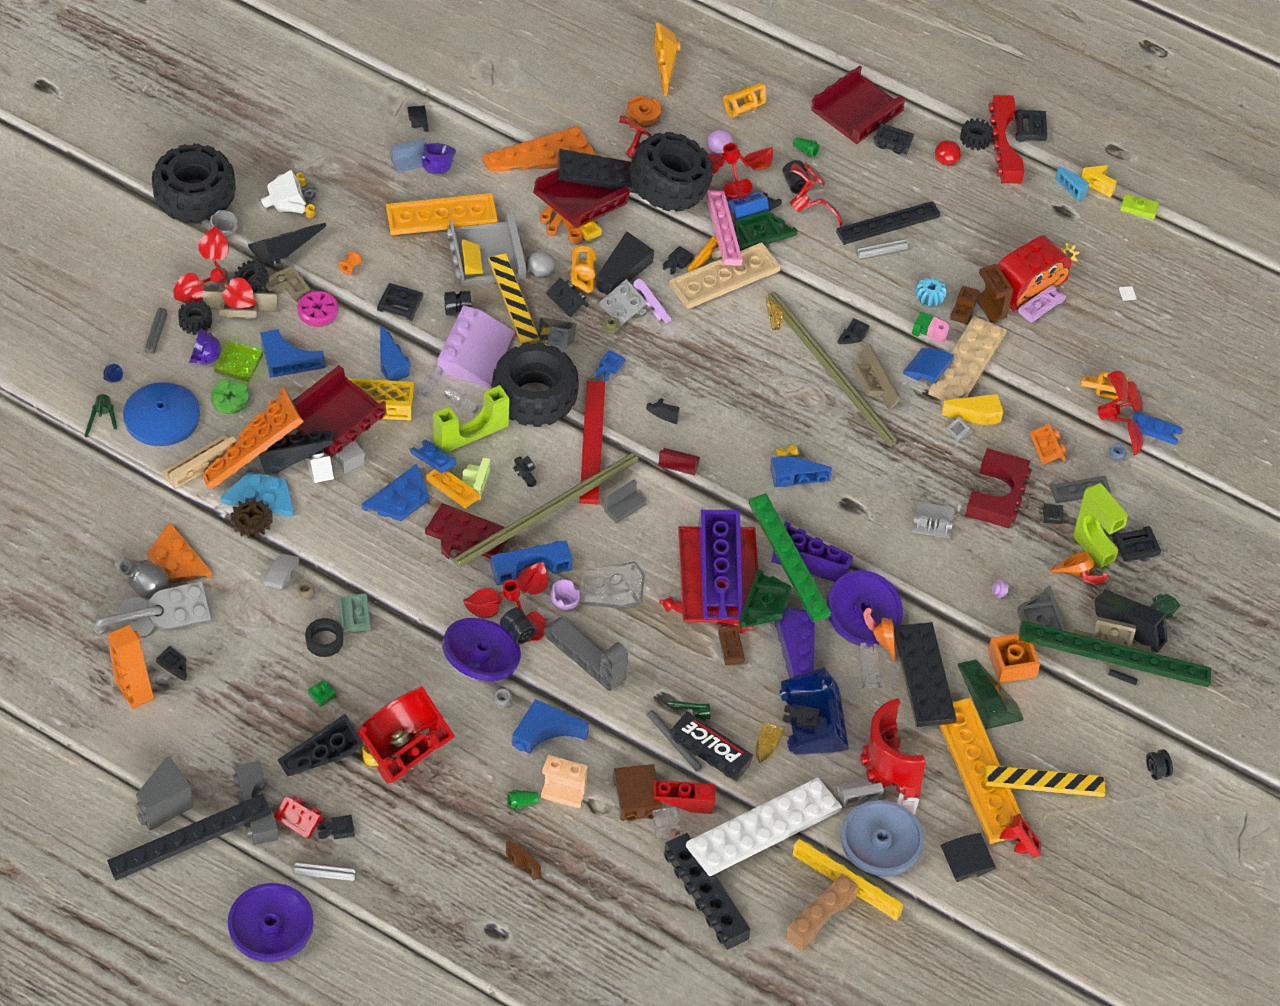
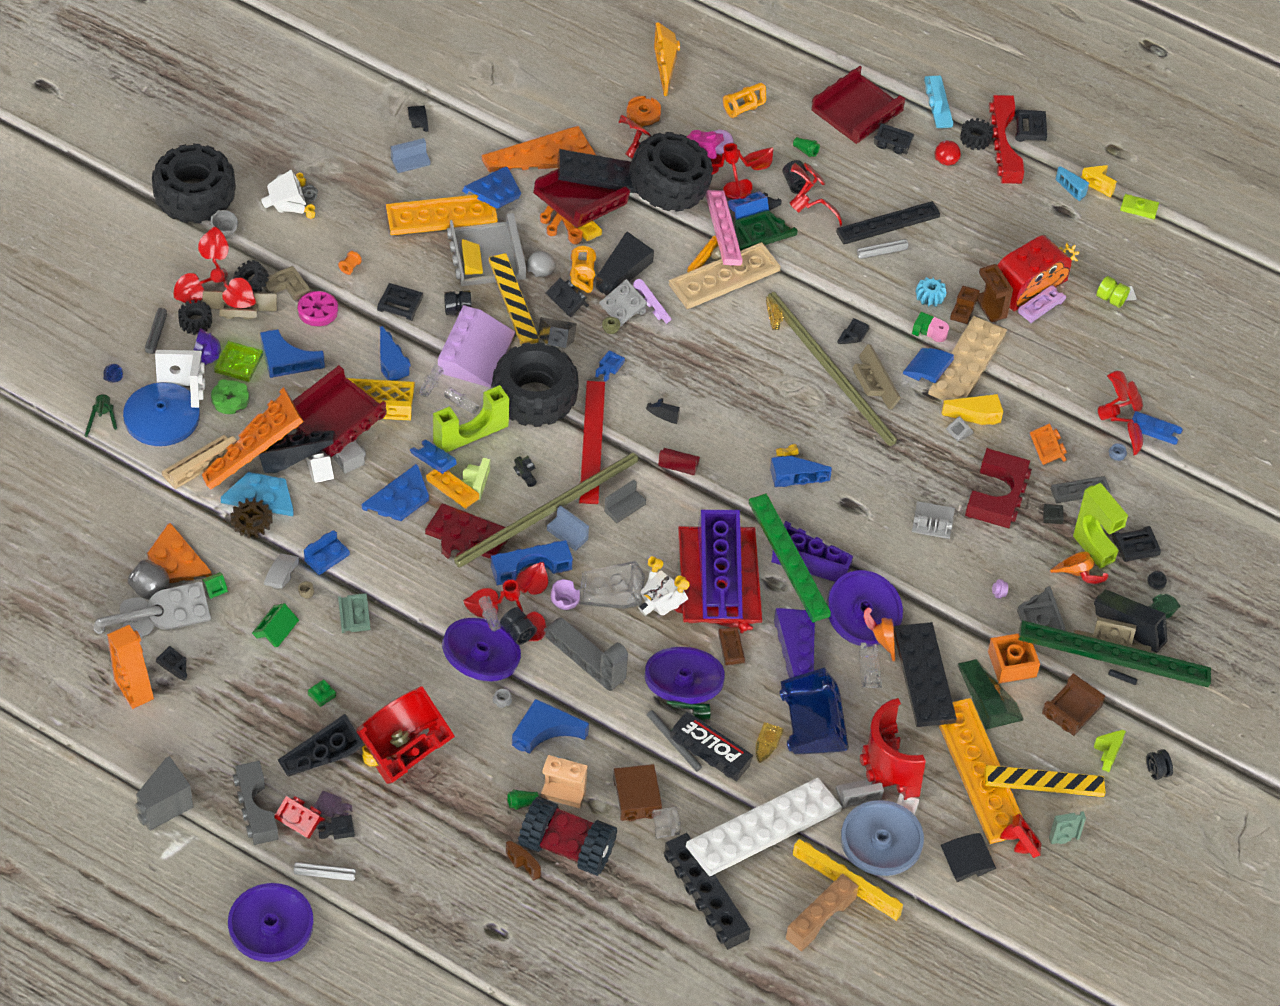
(126, 562): light grey hinge -> none
(189, 837): black plate -> none
(190, 371): none -> white bracket
(215, 585): none -> green tile
(276, 624): none -> green panel
(281, 246): black wedge -> none
(324, 650): black tyre -> none
(325, 552): none -> blue bracket
(331, 804): none -> clear purple plate
(438, 158): dark purple helmet -> none
(490, 613): none -> clear axle
(496, 188): none -> blue wing
(567, 835): none -> black plate
(569, 528): none -> sand blue panel
(661, 591): none -> white torso
(678, 258): black plate -> none
(684, 675): none -> dark purple dish
(686, 795): red slope -> none
(707, 140): none -> dark pink bracket
(765, 601): dark green wing -> none
(805, 717): black plate -> none
(938, 101): none -> medium azure bracket
(1067, 827): none -> sand green plate
(1074, 705): none -> reddish brown panel
(1100, 384): light orange piece -> none
(1110, 745): none -> lime slope
(1111, 291): none -> lime wheel
(1157, 580): none -> black plate

